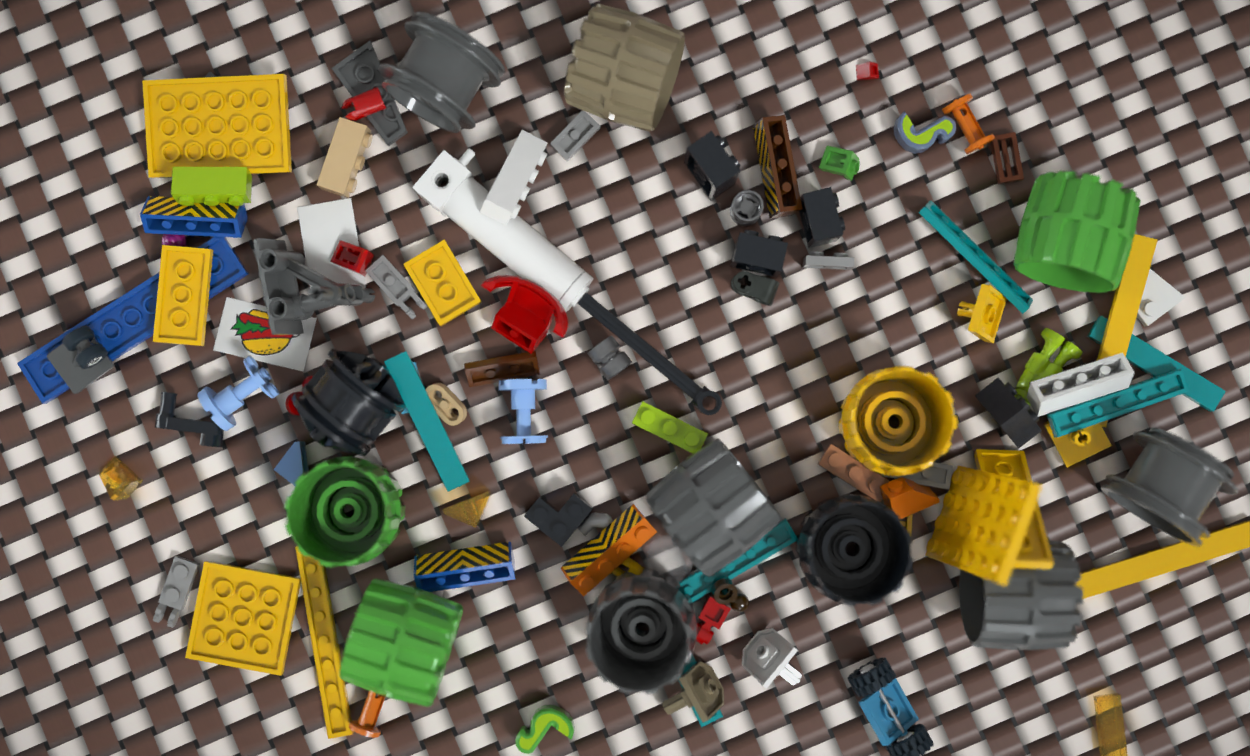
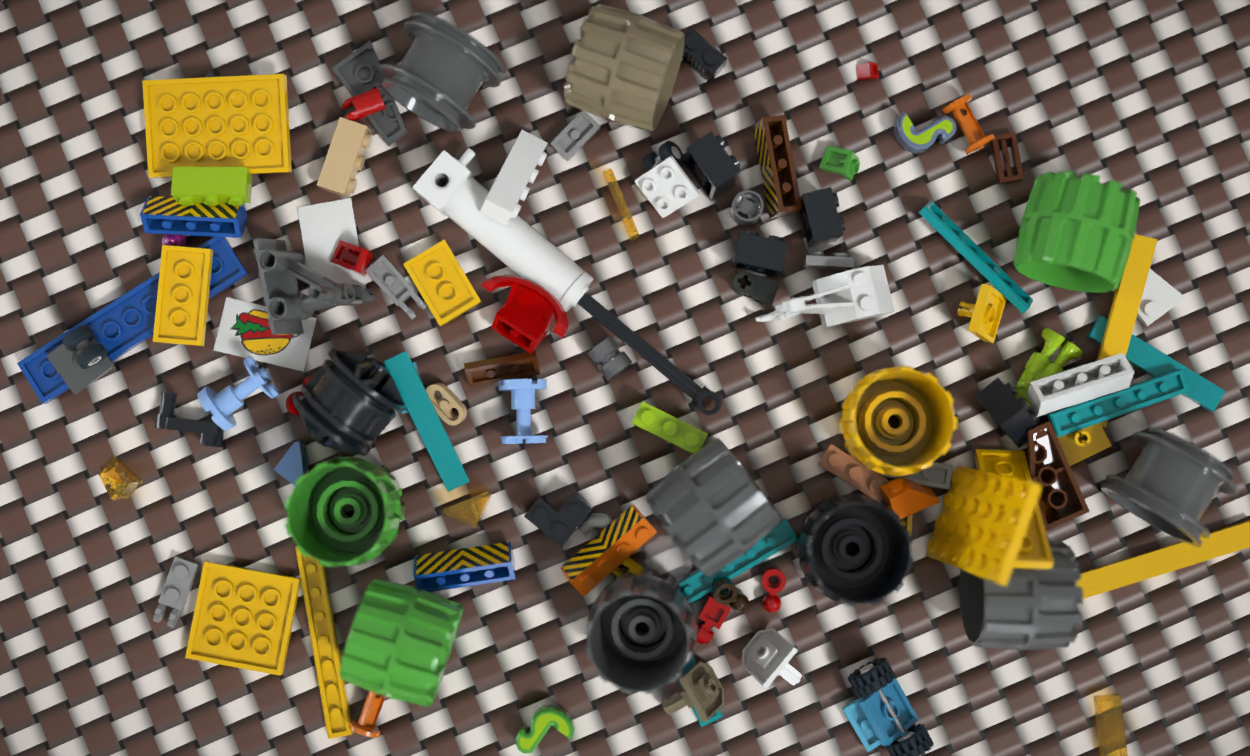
(620, 204): none -> clear yellow tile
(665, 181): none -> white plate
(702, 55): none -> black brick
(772, 601): none -> red plate
(842, 298): none -> white slope
(861, 724): none -> medium azure plate
(1060, 494): none -> reddish brown wedge

